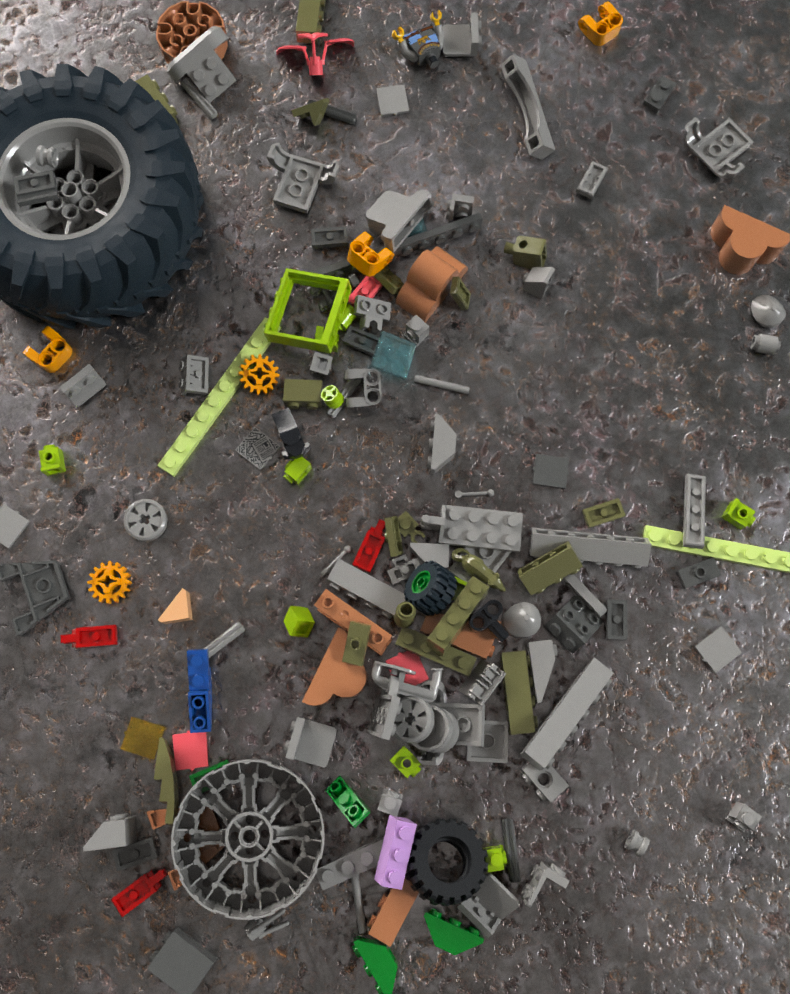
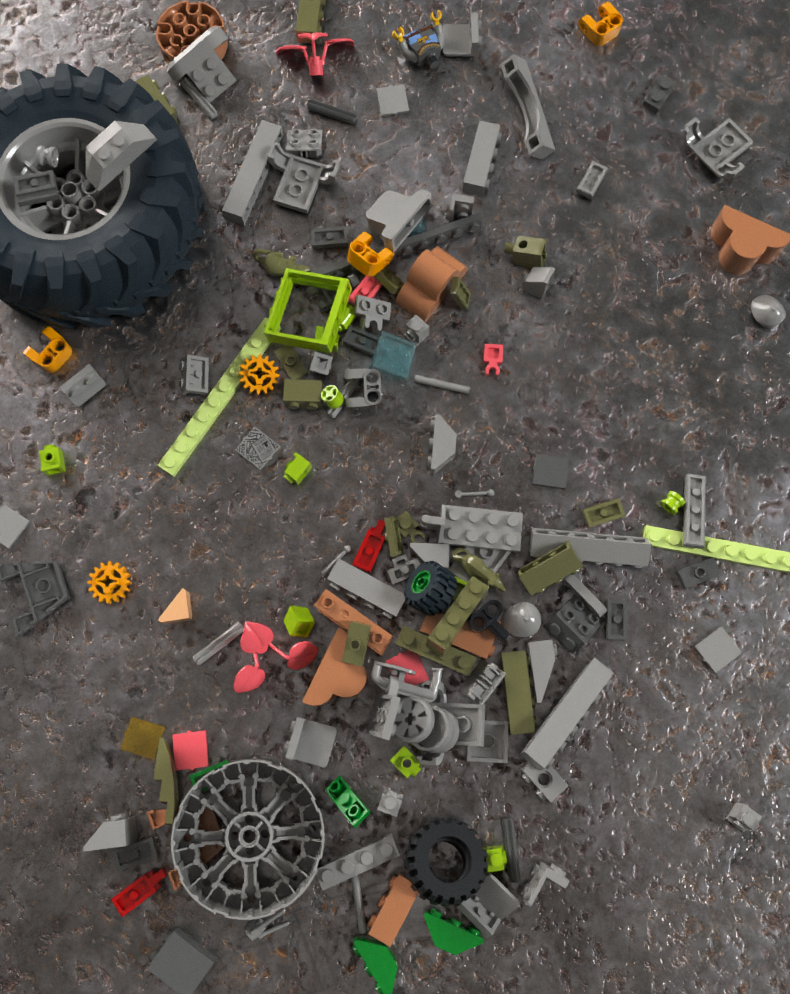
(92, 636): red hinge -> none
(115, 150): none -> light grey wedge
(142, 531): light grey wheel -> none
(199, 691): blue slope -> none
(251, 174): none -> light grey brick
(257, 639): none -> coral plant
(276, 264): none -> olive animal
(290, 435): black piece -> none
(291, 362): none -> olive plate
(305, 141): none -> light grey hinge
(315, 110): olive slope -> none
(395, 852): lavender brick -> none
(404, 614): olive brick -> none
(481, 158): none -> light grey brick
(493, 356): none -> coral plate
(637, 843): light grey wheel -> none
(672, 502): none -> lime wheel
(733, 516): lime brick -> none
(765, 344): light grey brick -> none

